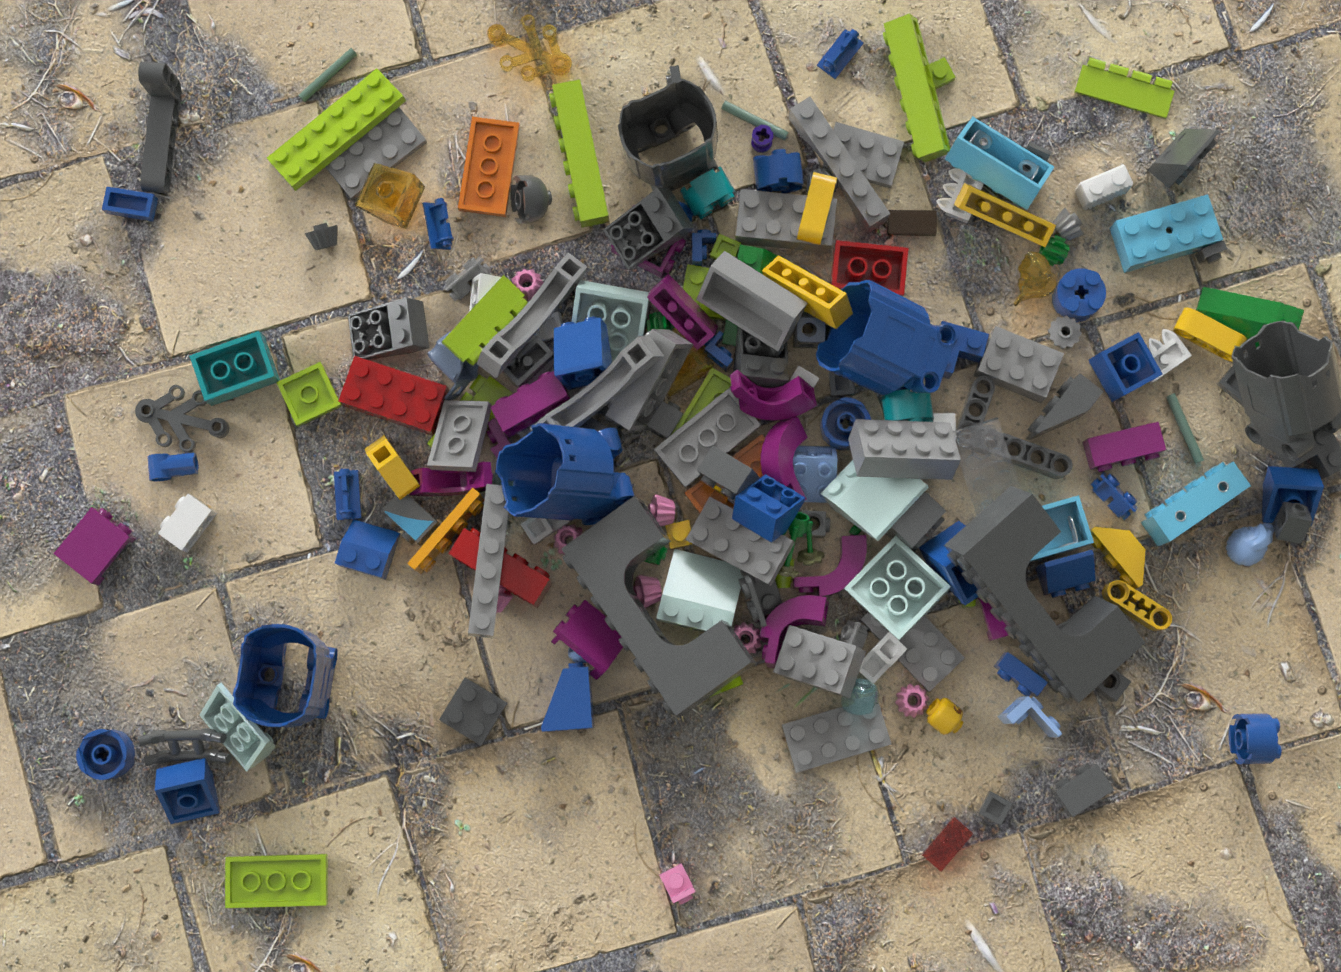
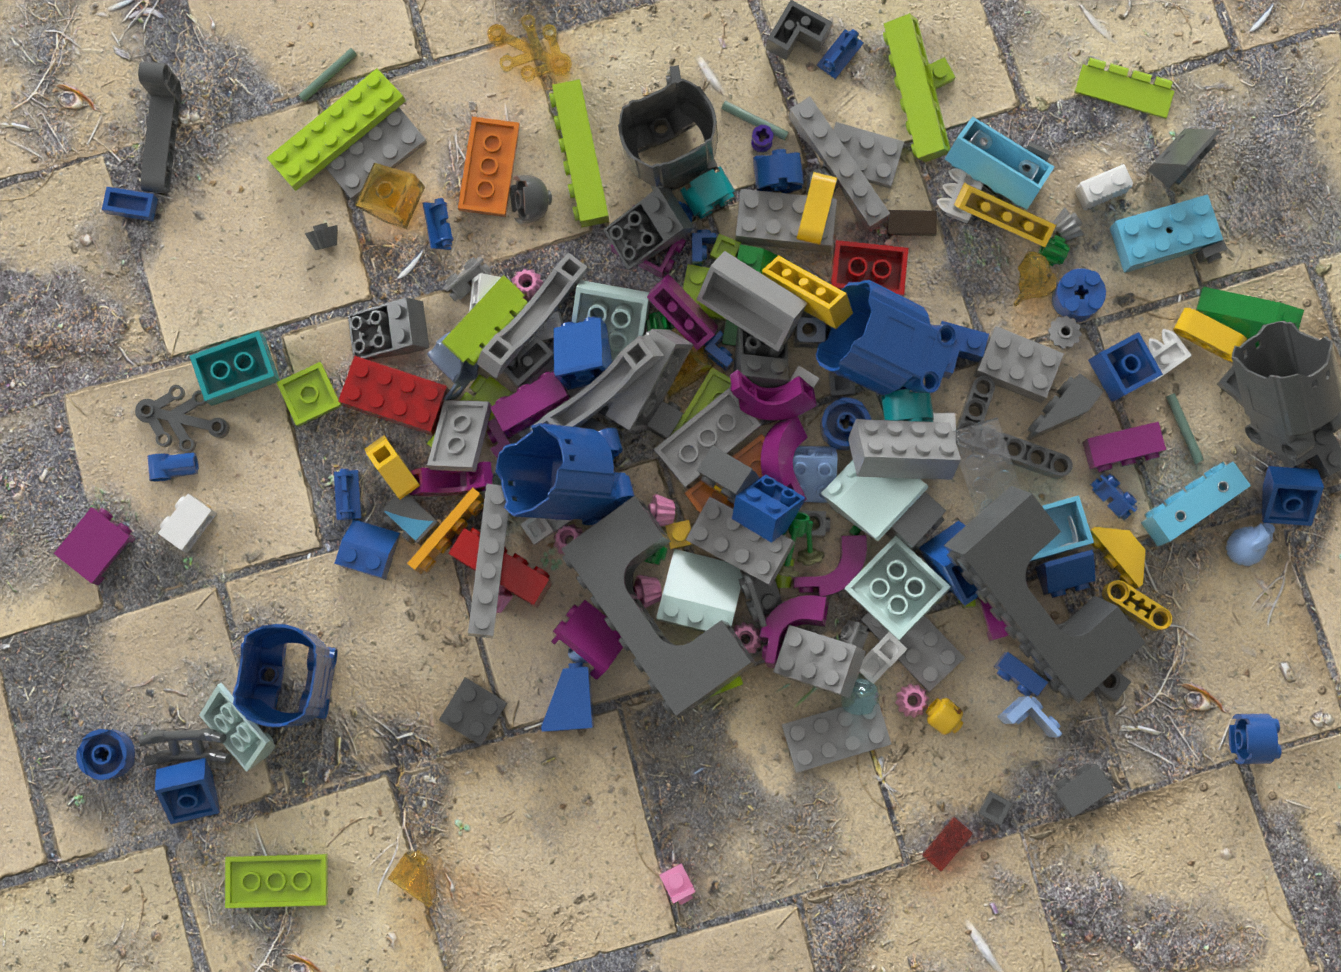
(416, 877): none -> clear yellow slope
(796, 25): none -> dark grey brick
(1292, 522): dark grey brick -> none

